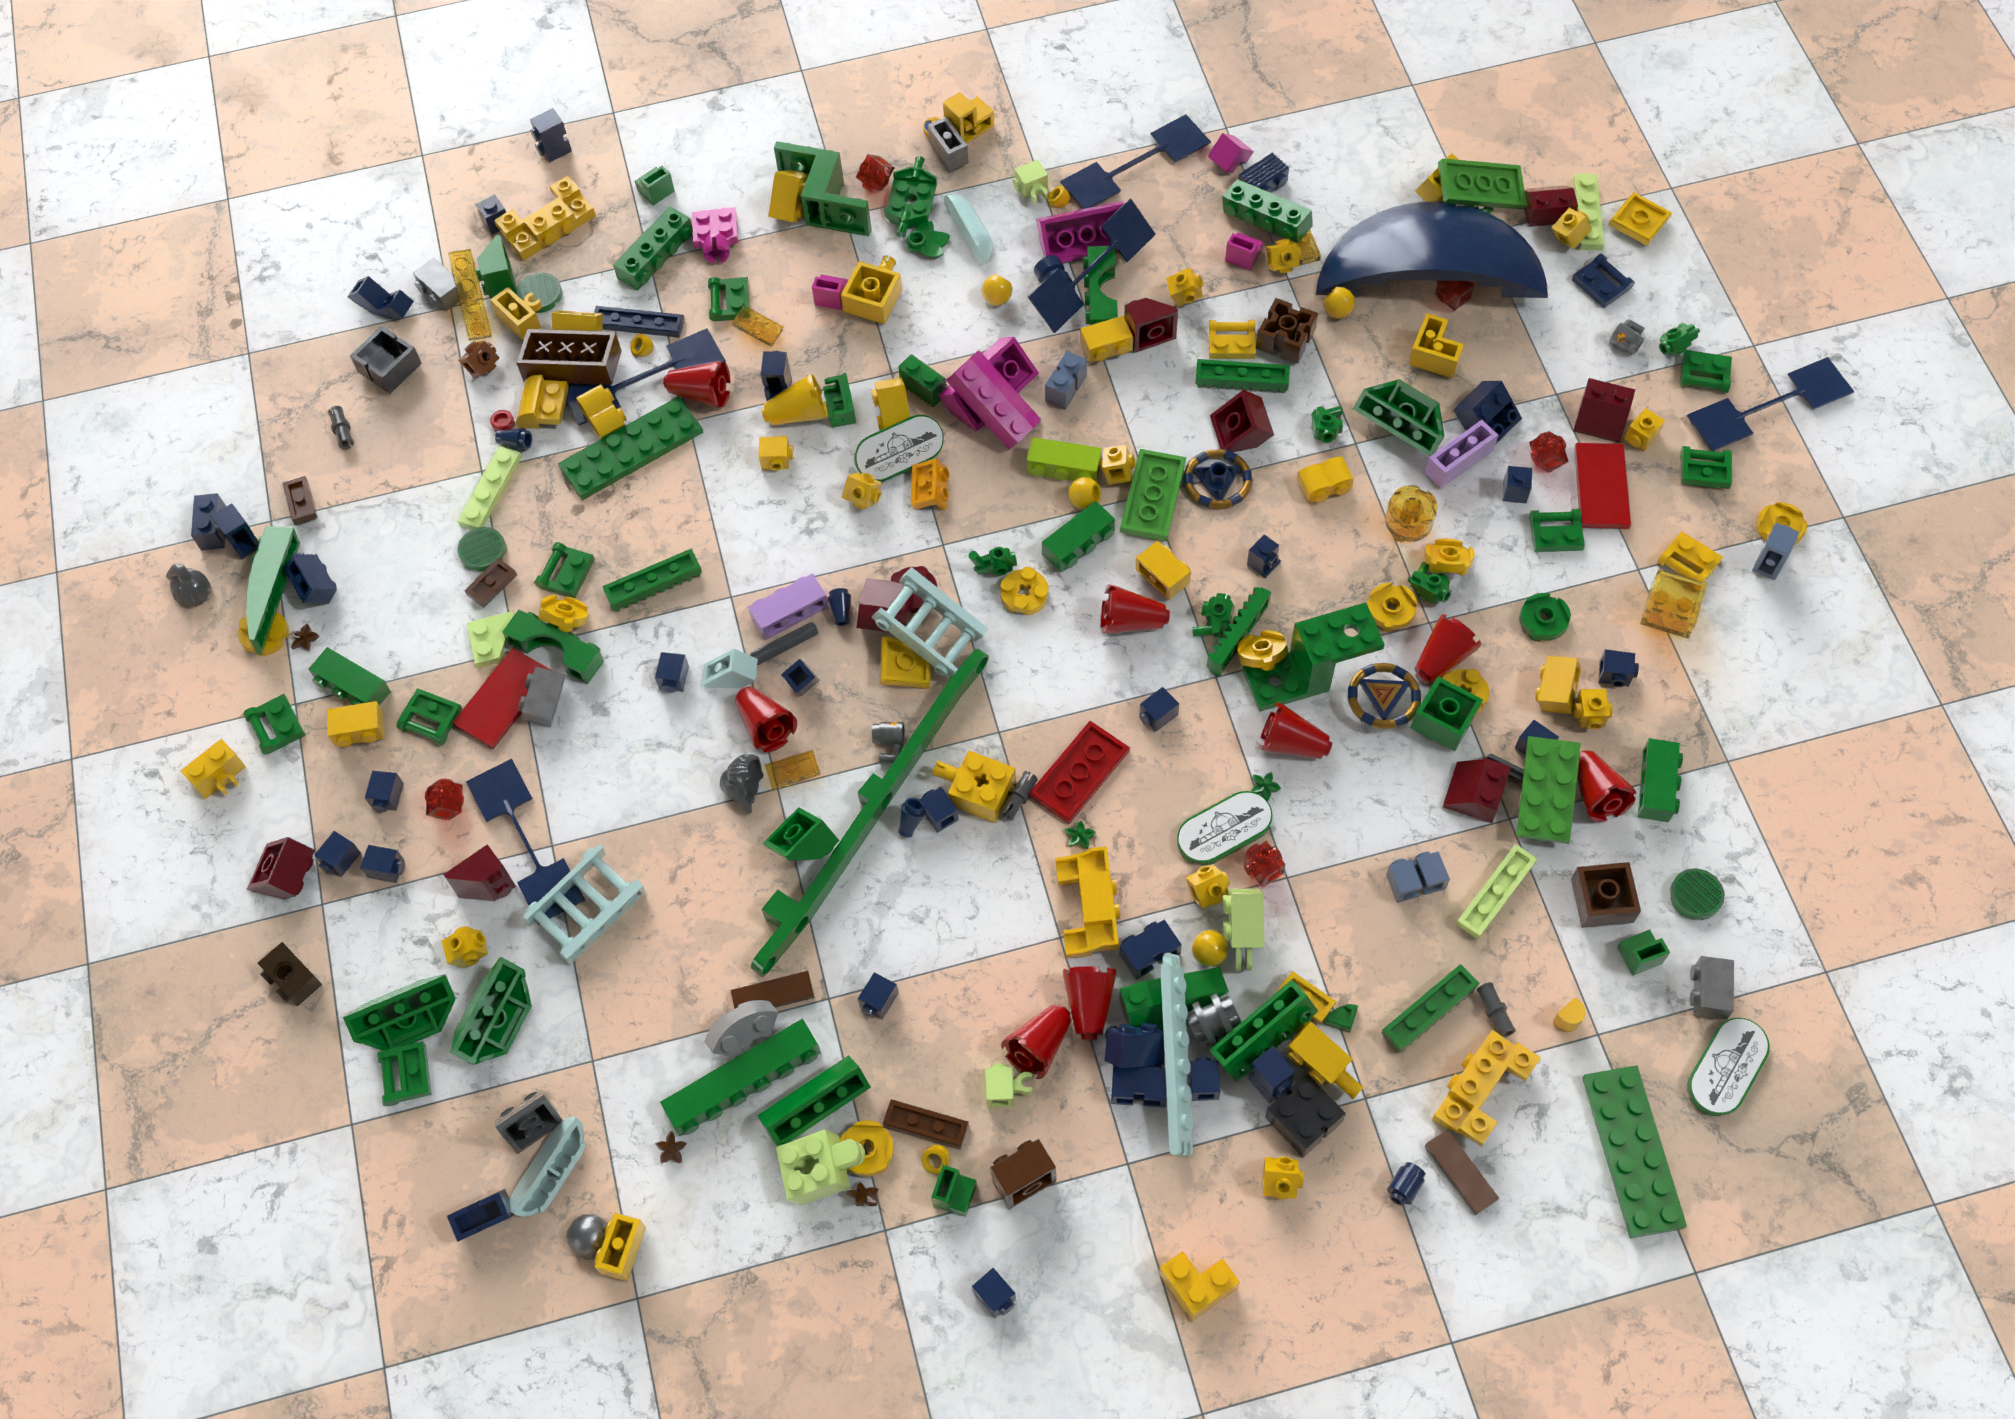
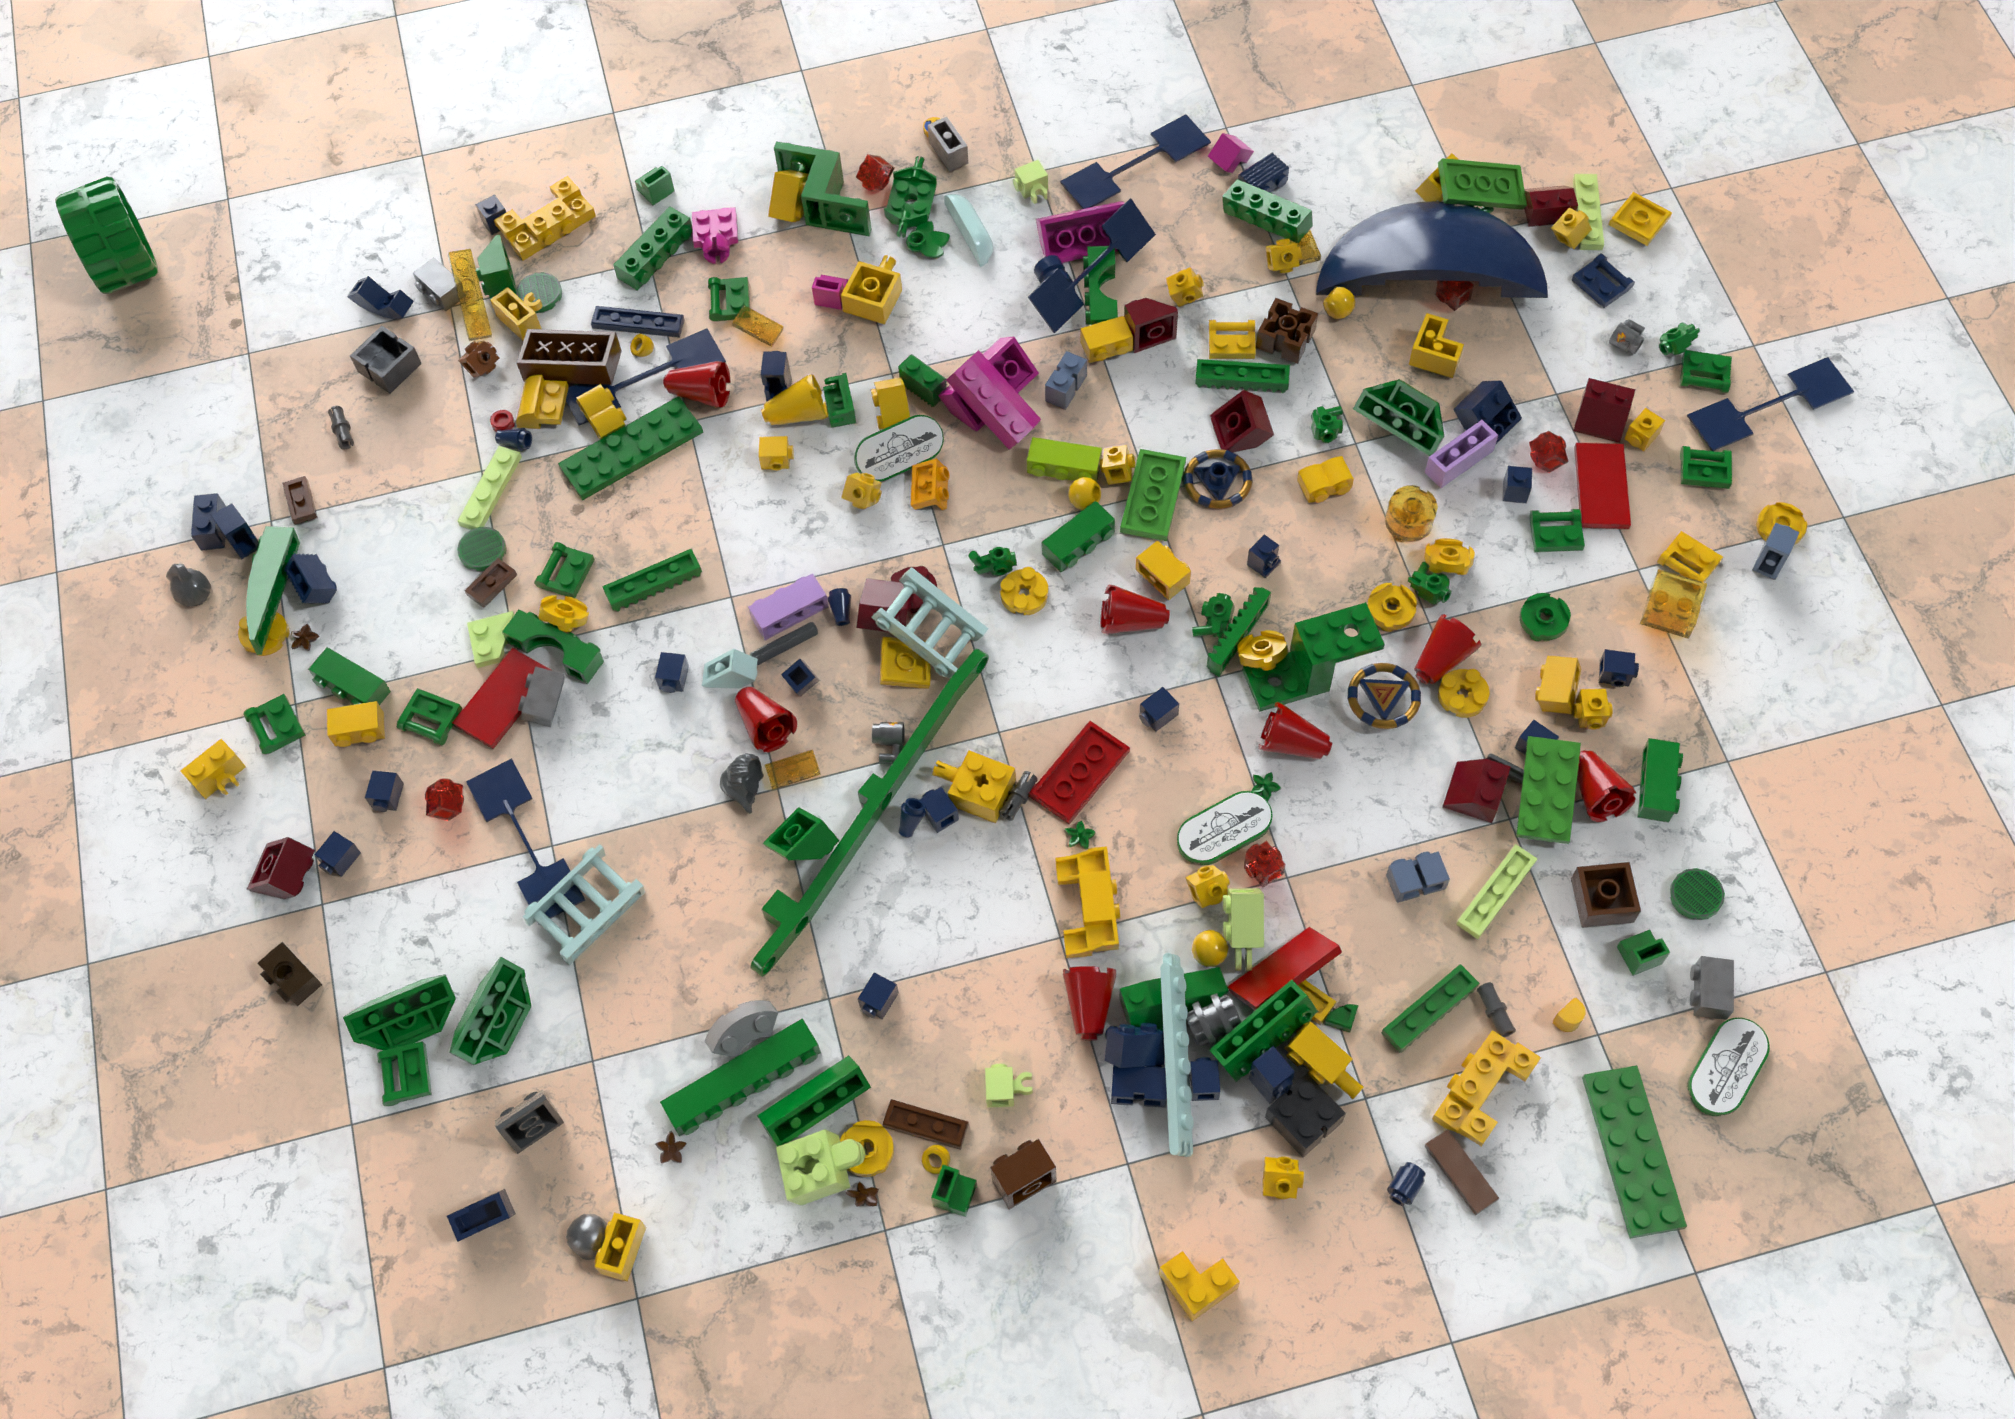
(106, 235): none -> green wheel
(382, 864): dark blue brick -> none
(464, 947): yellow brick -> none
(480, 877): dark red slope -> none
(548, 133): dark blue brick -> none
(549, 1169): light aqua brick -> none
(577, 321): yellow brick -> none
(777, 991): reddish brown tile -> none
(968, 117): yellow brick -> none
(994, 1293): dark blue brick -> none
(996, 290): yellow piece -> none
(1037, 1041): red cone -> none
(1061, 200): yellow piece -> none
(1148, 948): dark blue brick -> none
(1243, 250): dark pink piece -> none
(1292, 961): none -> red tile
(1446, 713): green slope -> none

